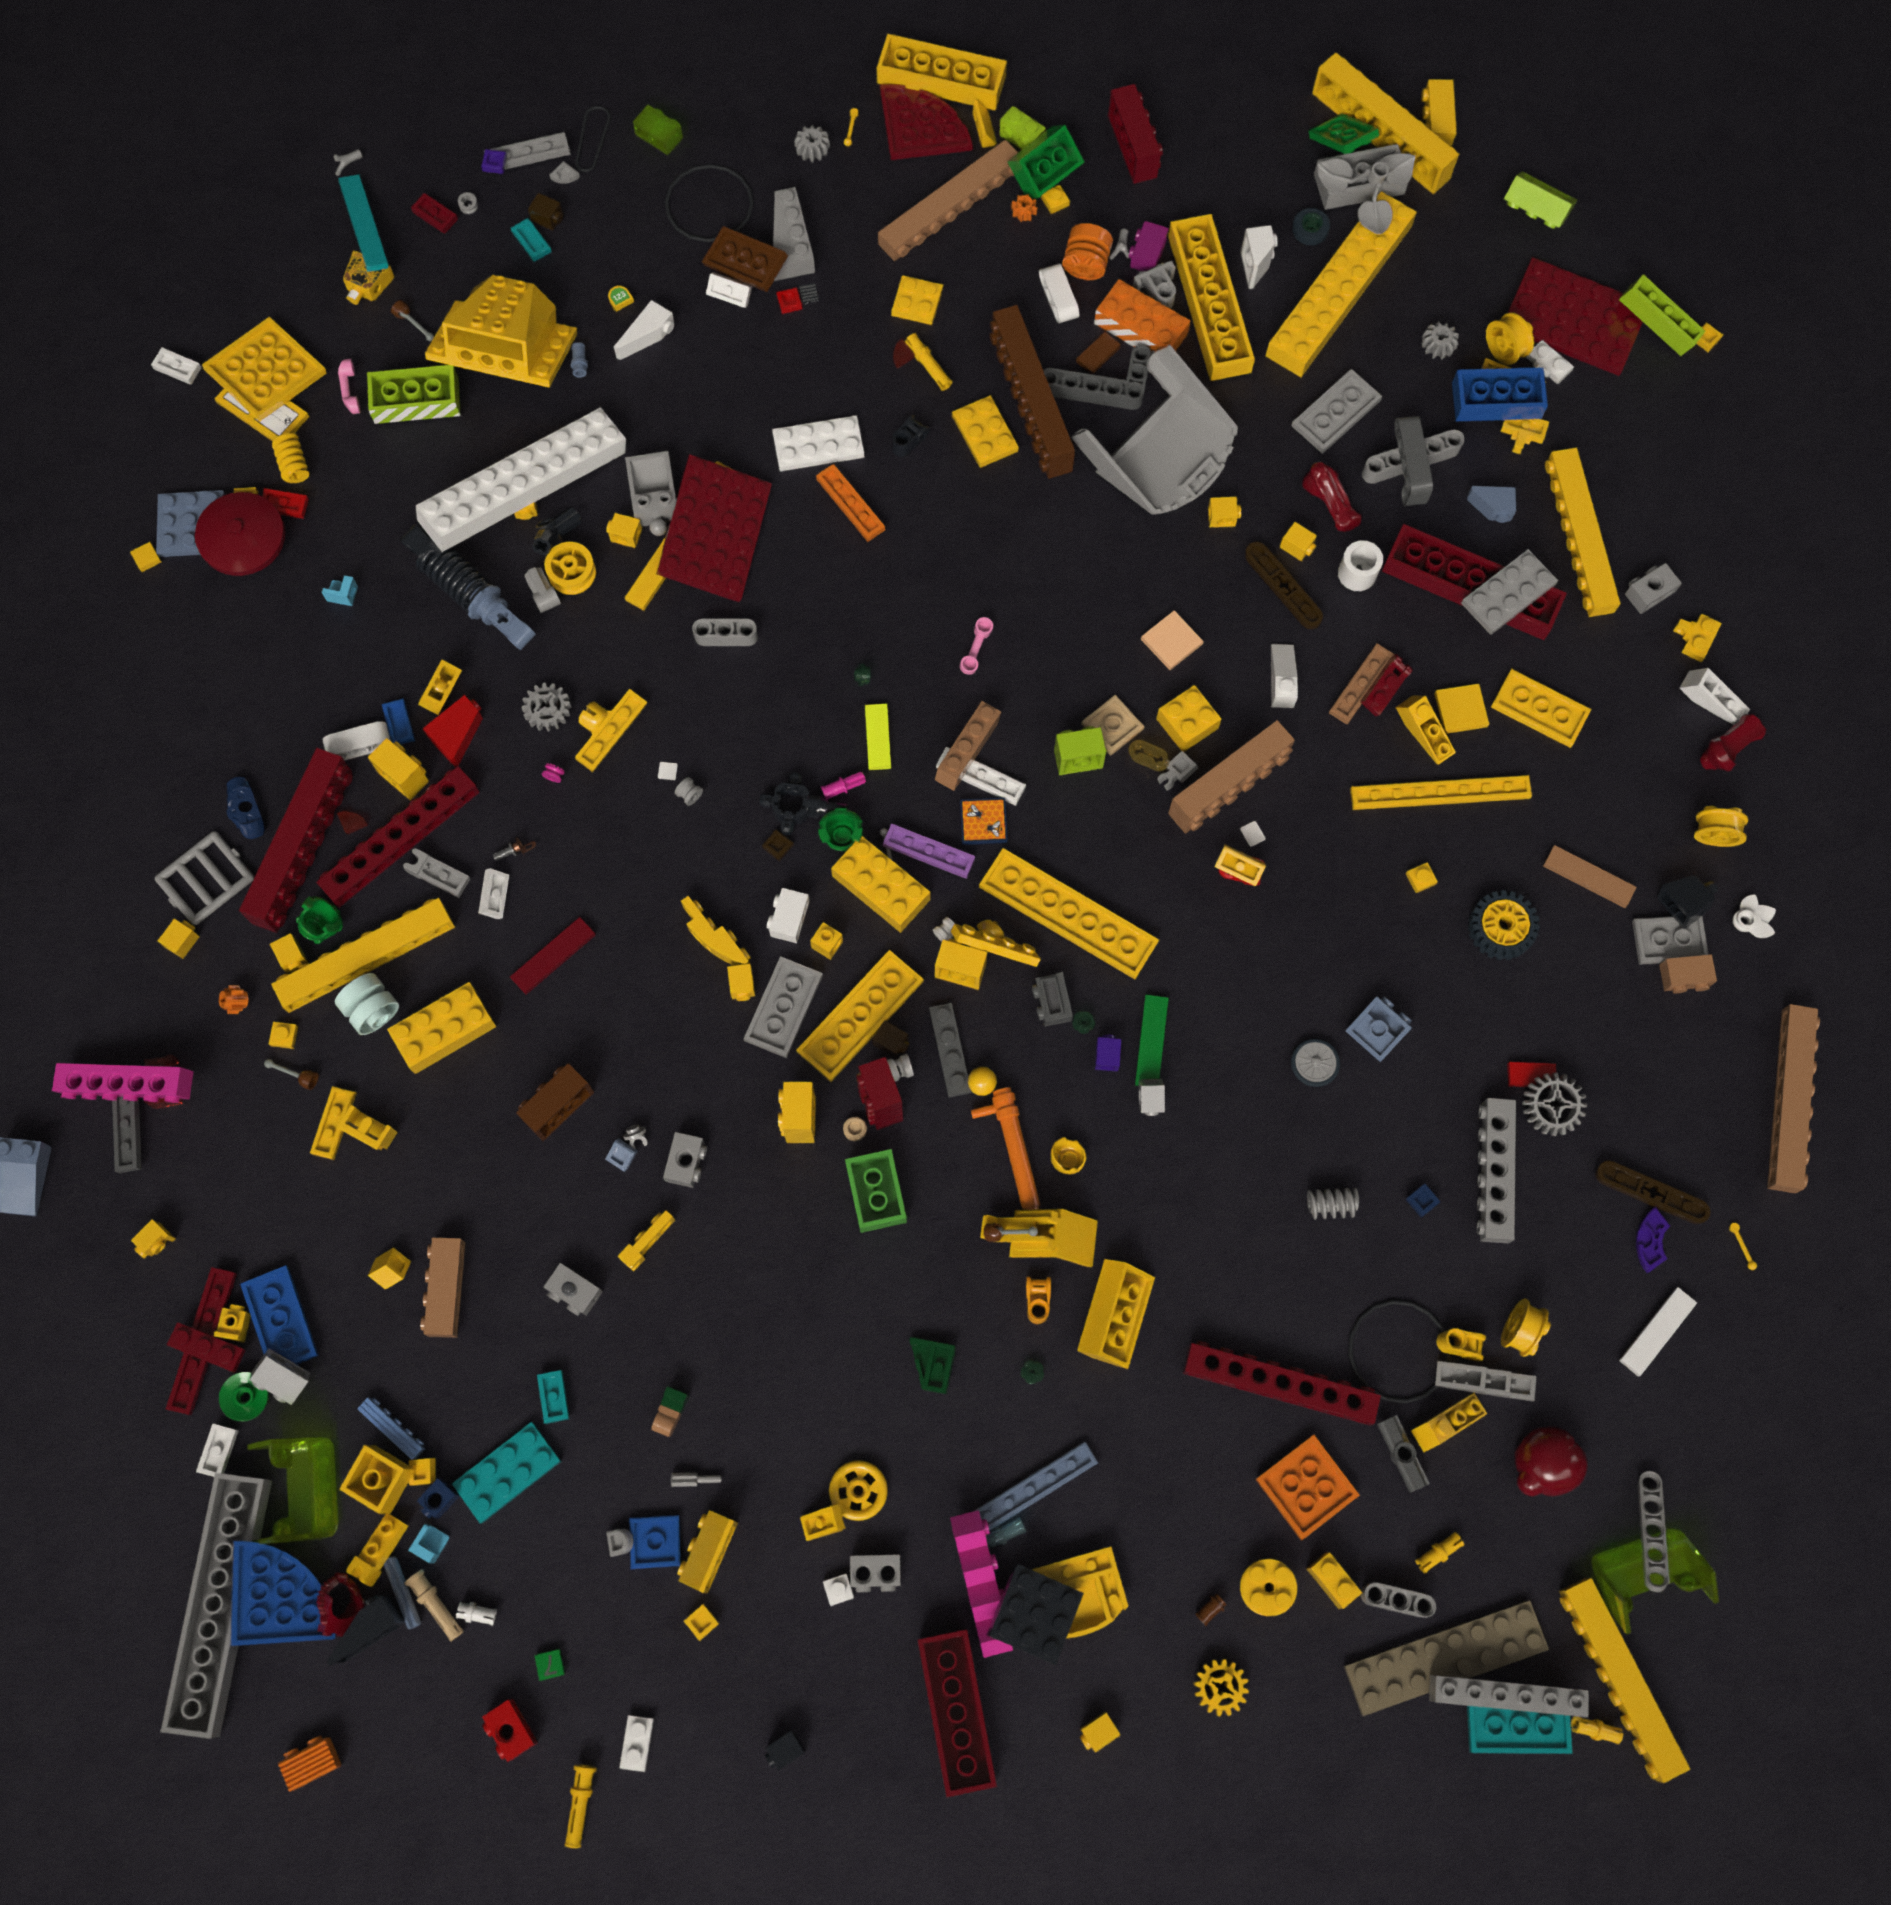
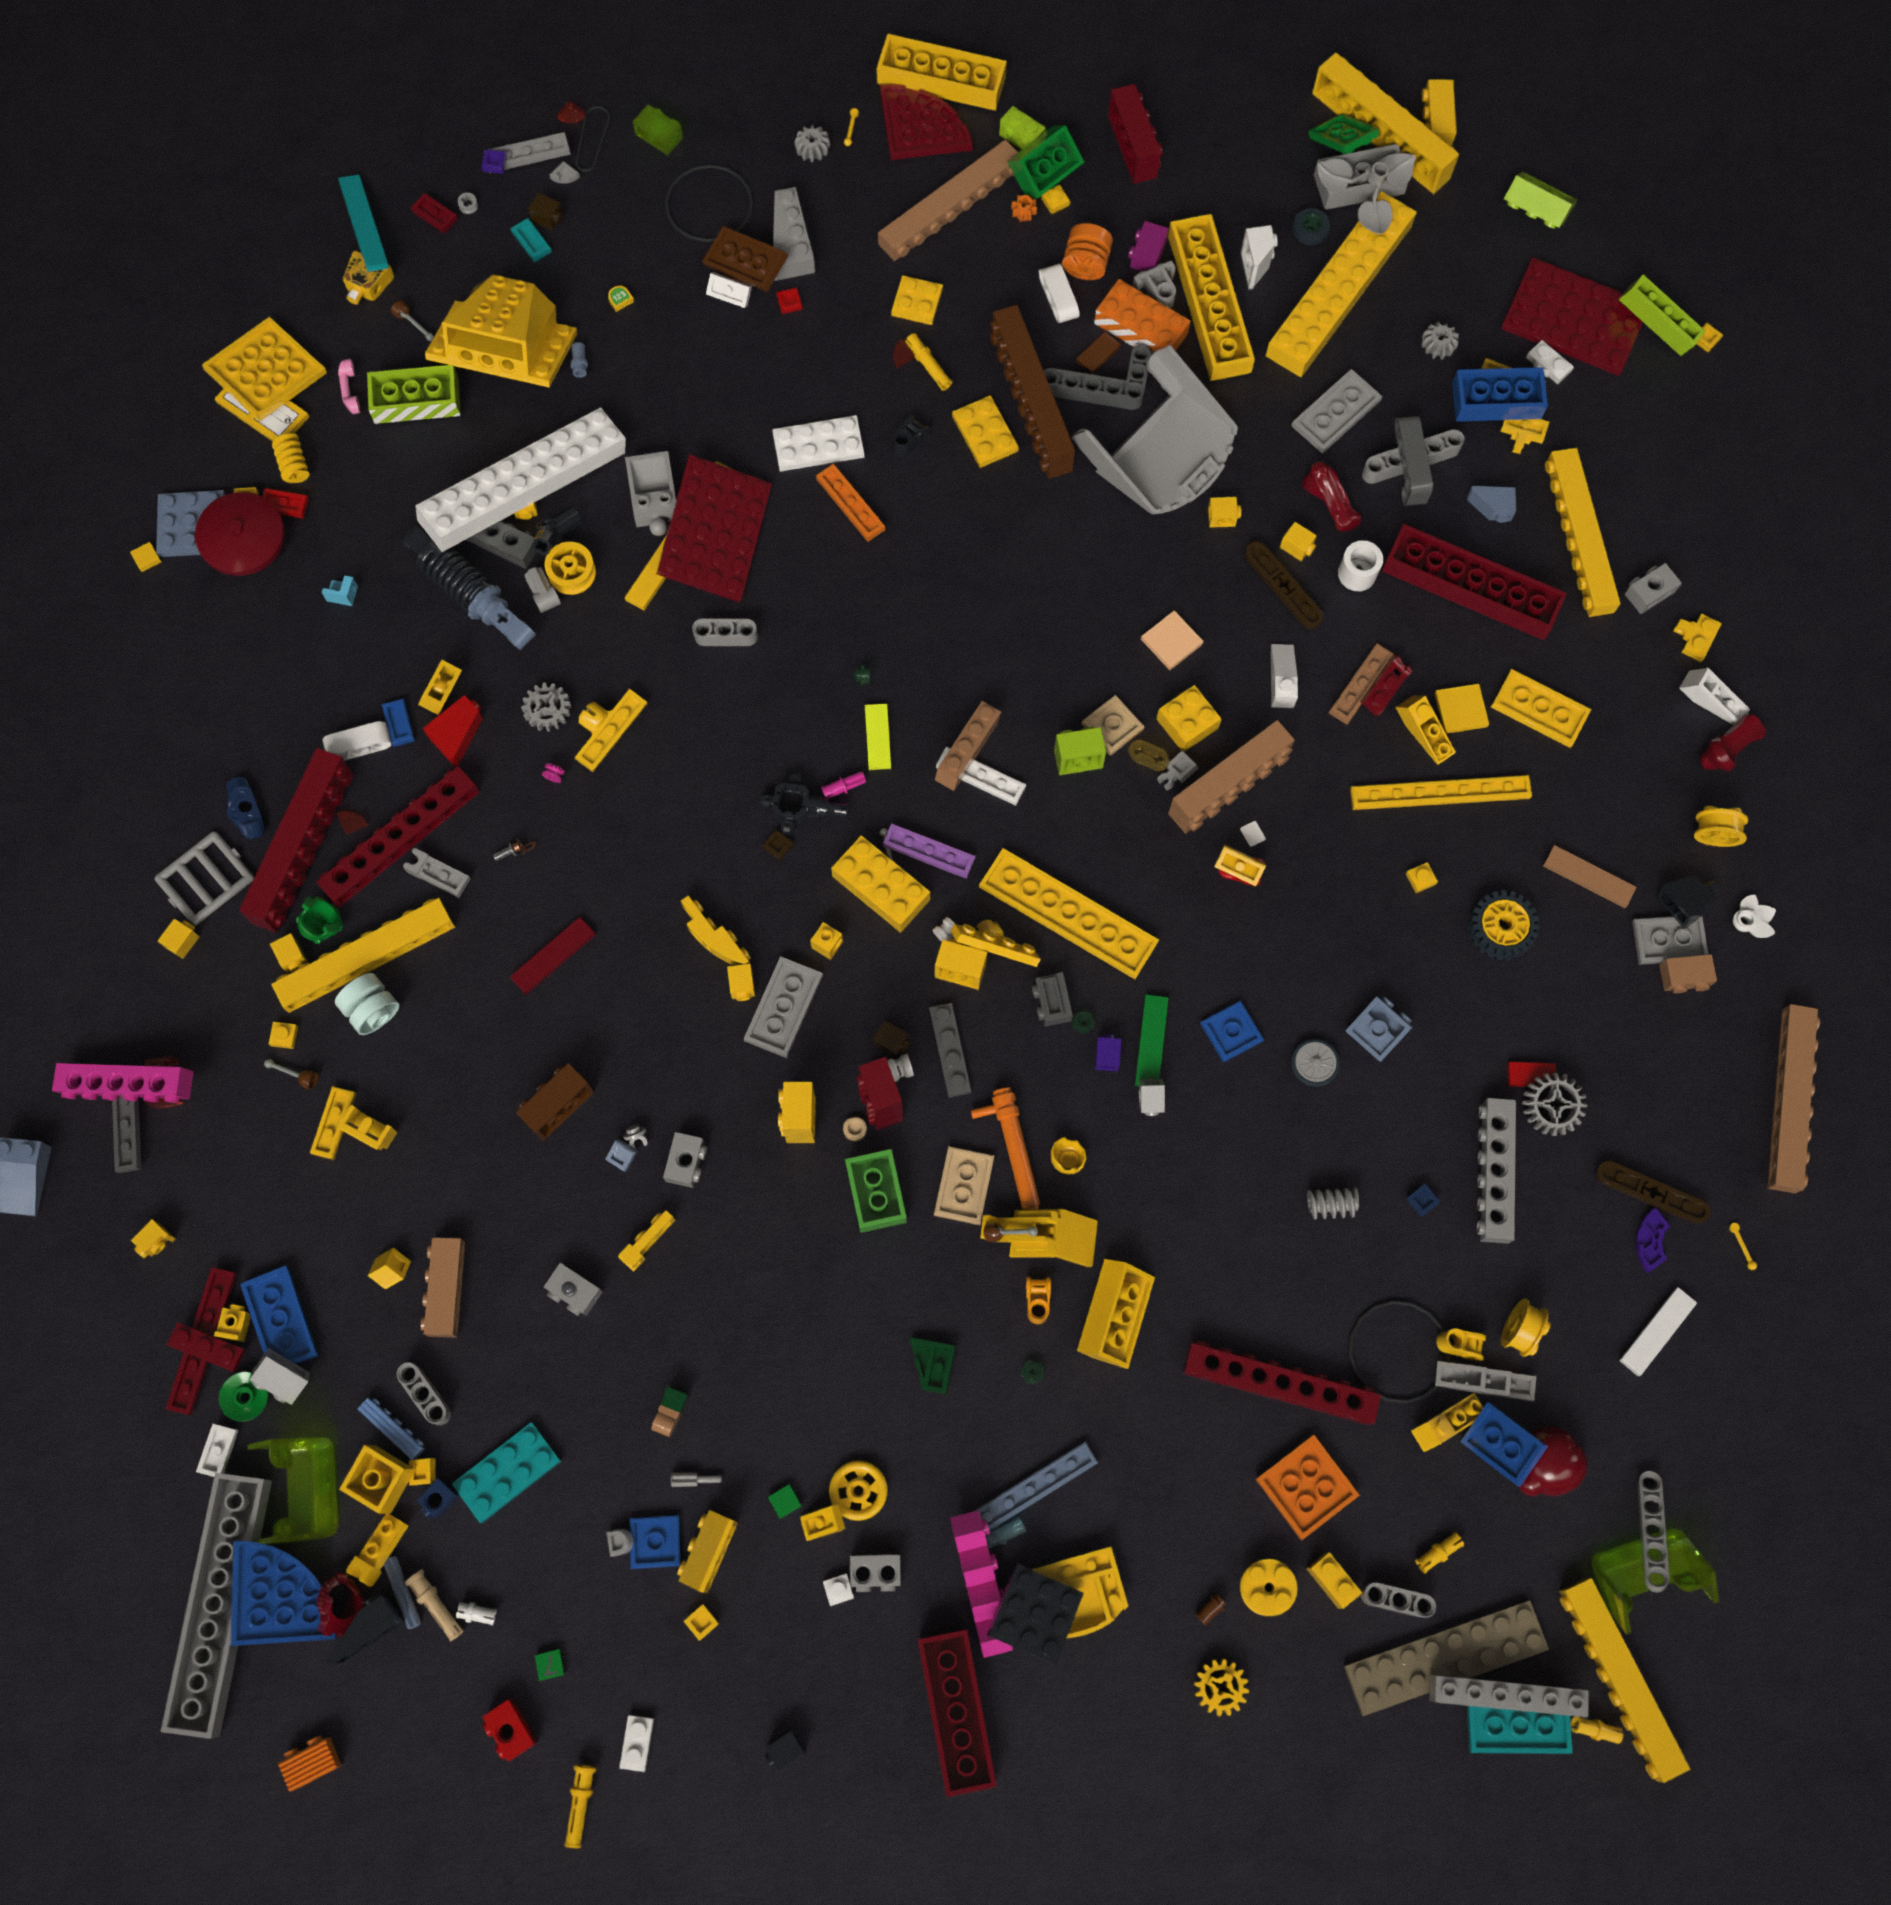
(176, 366): white plate -> none
(233, 999): orange gear -> none
(346, 159): light grey bar -> none
(398, 768): yellow brick -> none
(413, 1388): none -> light grey beam
(429, 1543): medium azure panel -> none
(441, 1028): yellow brick -> none
(493, 893): white plate -> none
(519, 553): none -> dark grey brick
(553, 1397): teal plate -> none
(571, 113): none -> clear red tile
(624, 530): yellow brick -> none
(646, 330): white slope -> none
(667, 770): white sticker -> none
(688, 791): light grey wheel -> none
(784, 1501): none -> green tile
(788, 915): white brick -> none
(808, 293): sticker -> none
(840, 829): green helmet -> none
(860, 1015): yellow plate -> none
(964, 1185): none -> tan tile
(982, 630): bright pink bar -> none
(982, 1081): yellow piece -> none
(983, 125): yellow slope -> none
(983, 821): tile -> none
(1098, 1732): yellow brick -> none
(1122, 244): light grey bar -> none
(1231, 1031): none -> blue tile
(1409, 1469): dark grey piece -> none
(1504, 1444): none -> blue plate
(1509, 592): light grey plate -> none
(1510, 338): yellow wheel -> none

